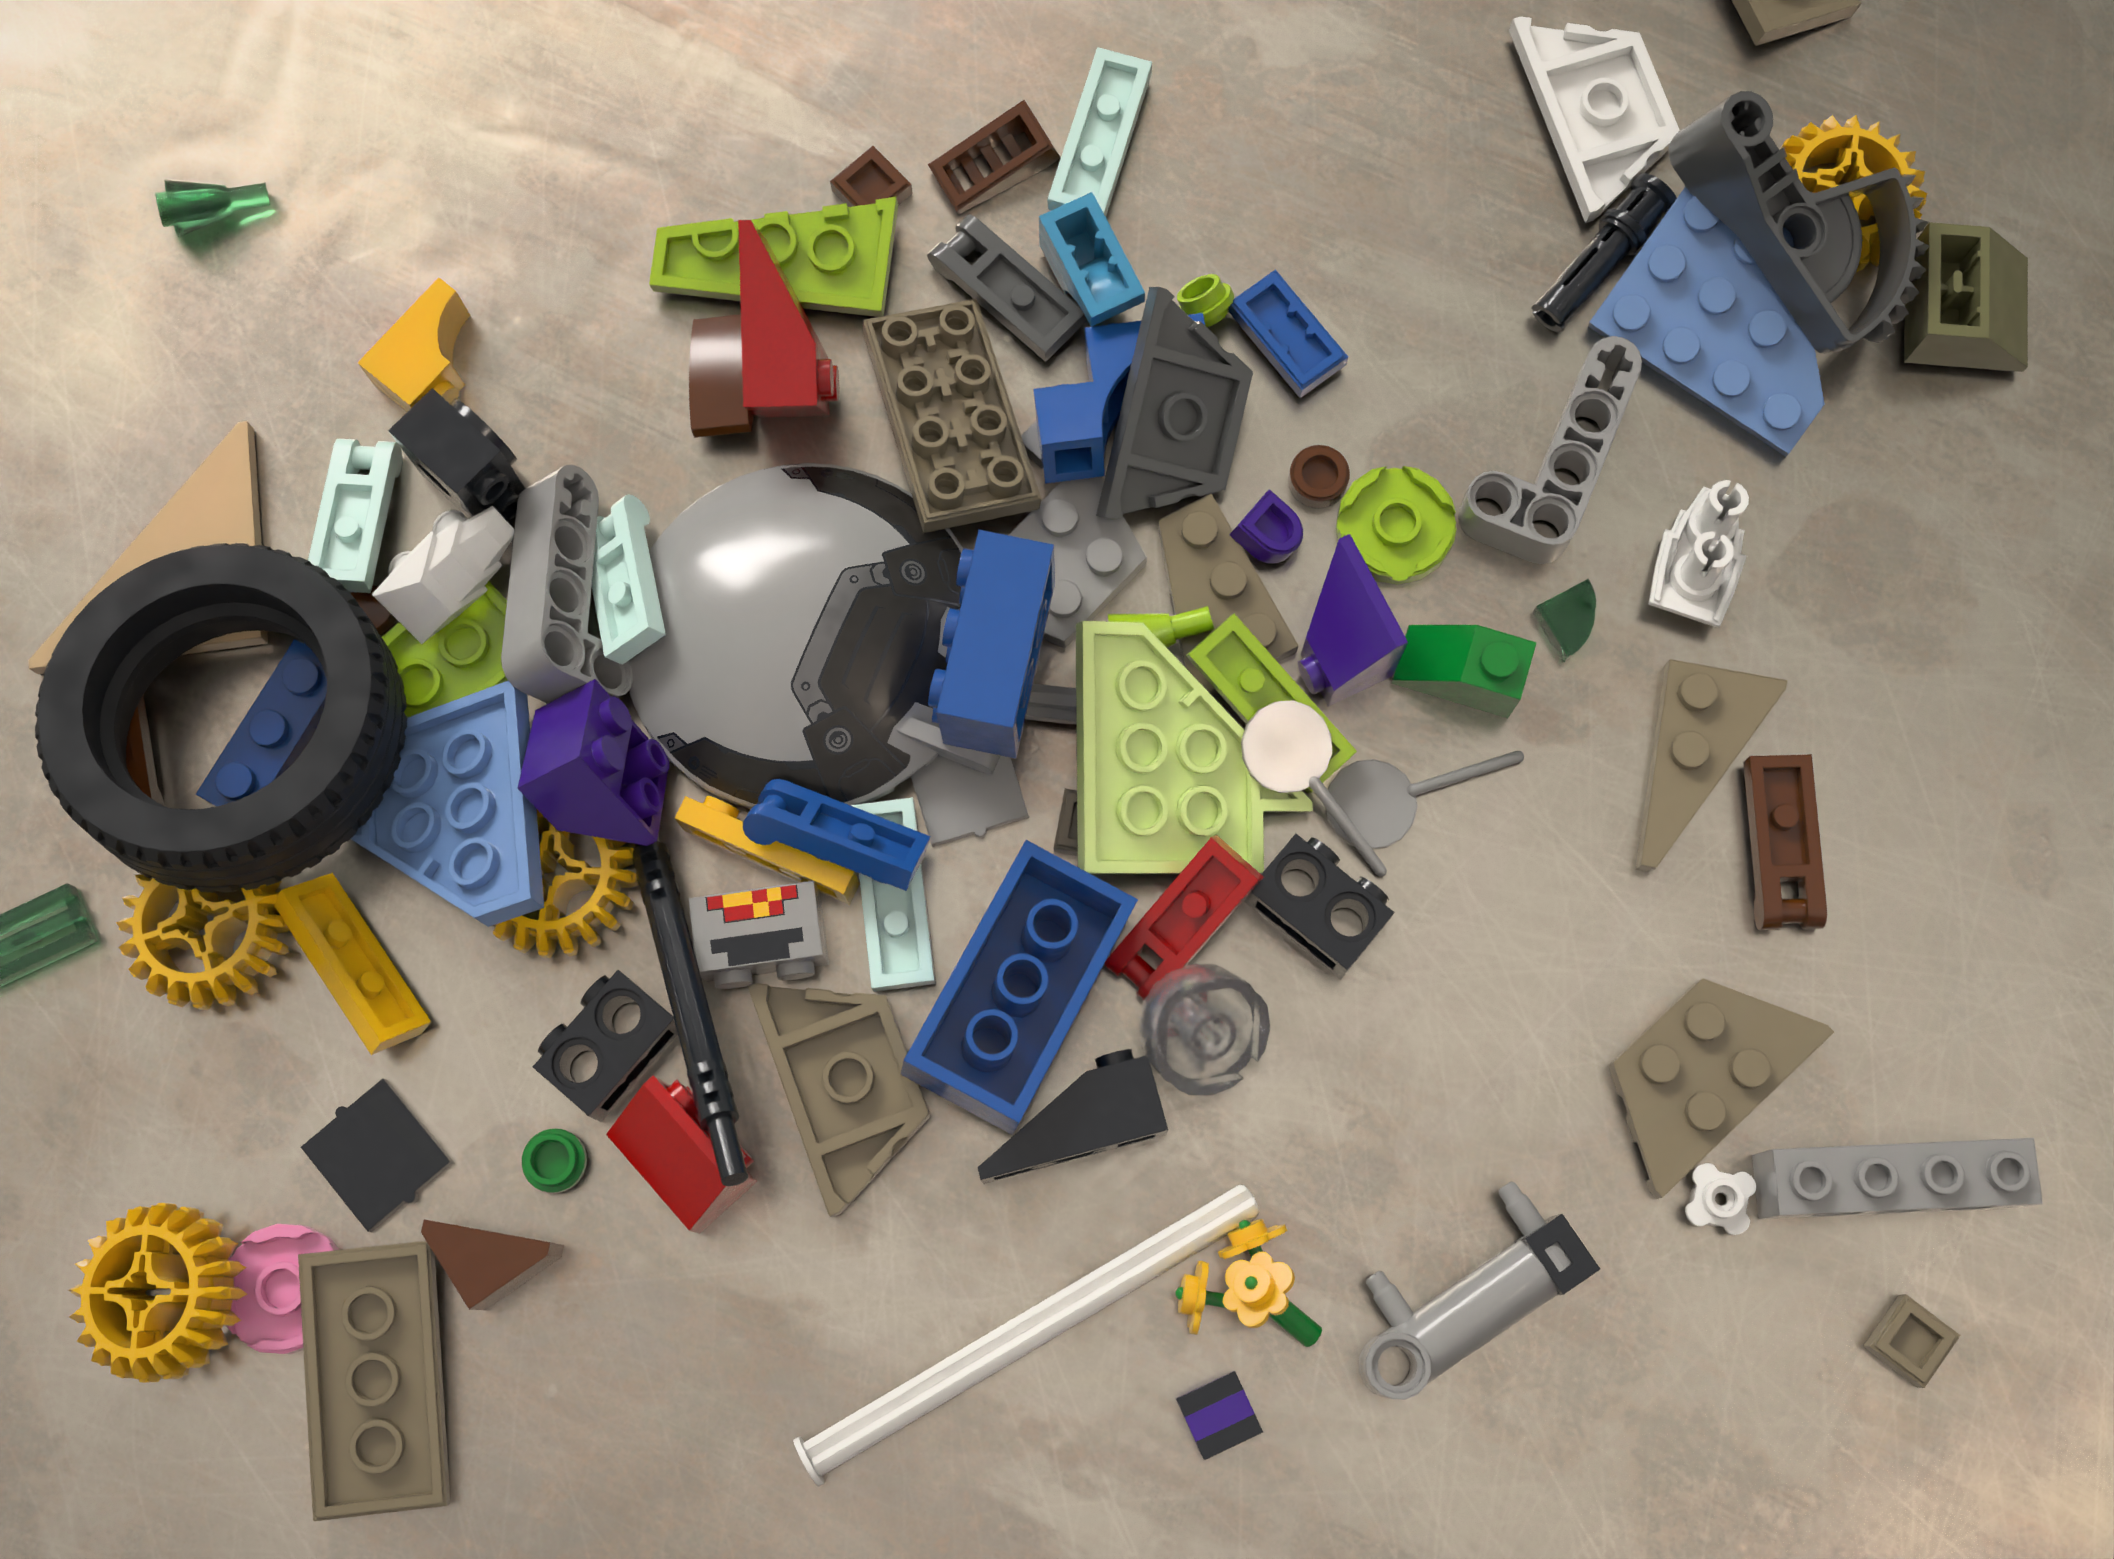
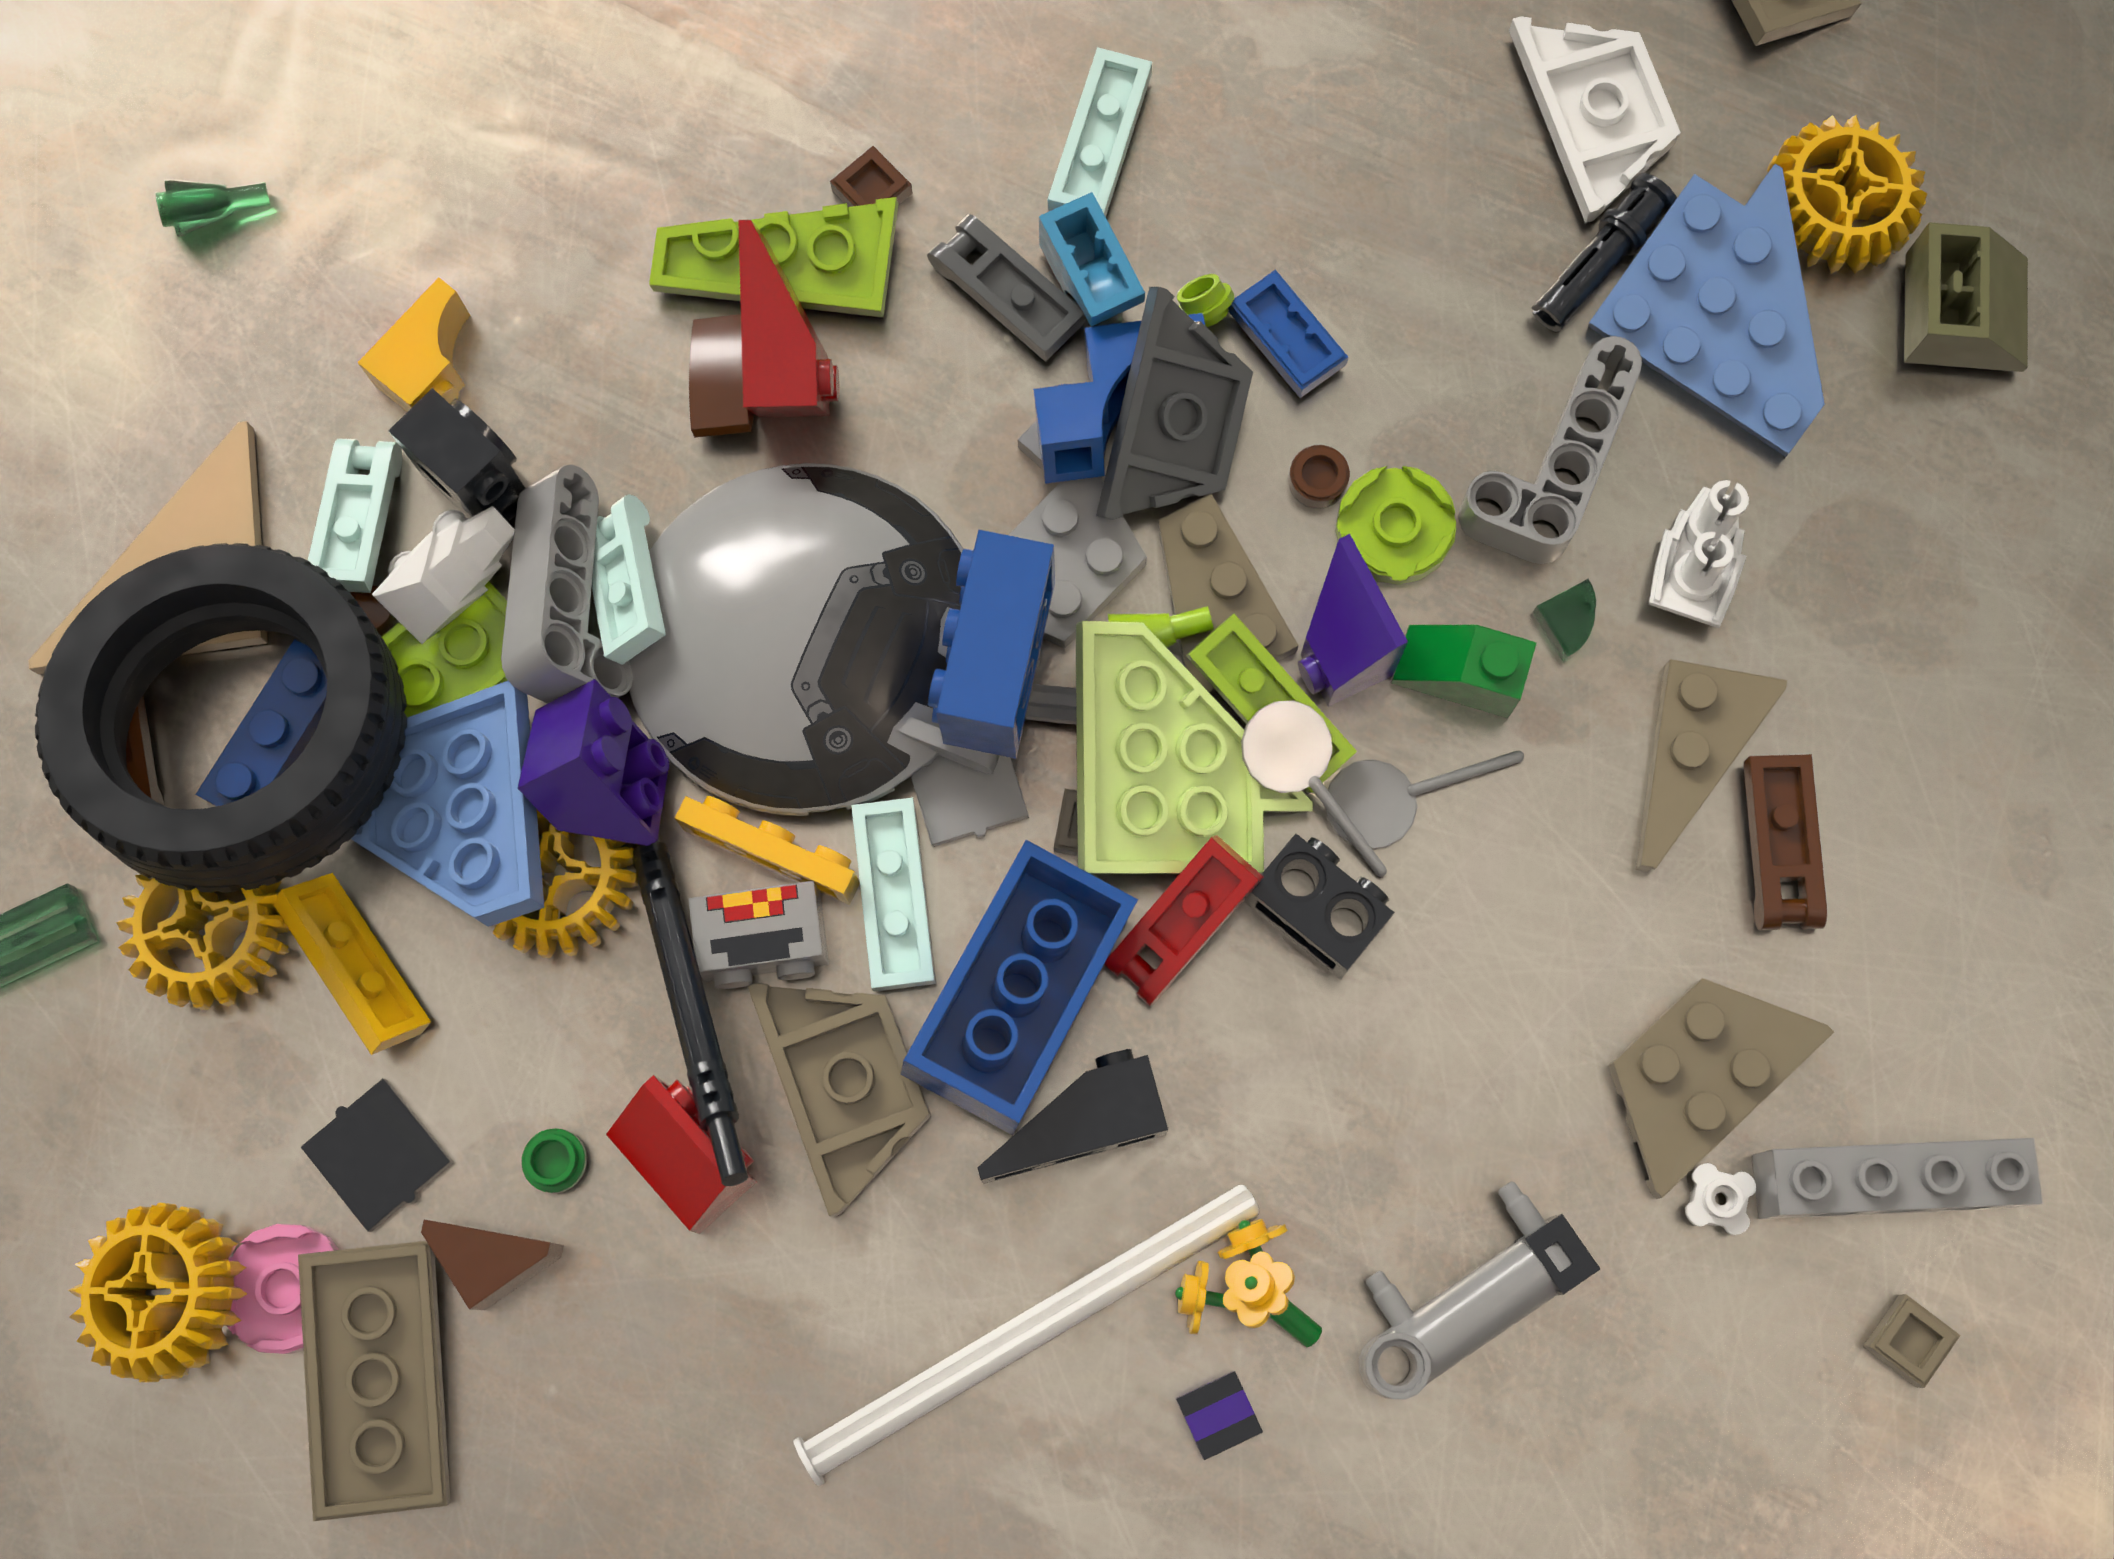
(619, 1056): black brick -> none
(836, 833): blue plate -> none
(951, 415): dark tan tile -> none
(999, 131): reddish brown slope -> none
(1203, 1028): clear cylinder -> none
(1269, 530): dark purple tile -> none
(1755, 192): dark grey arm -> none

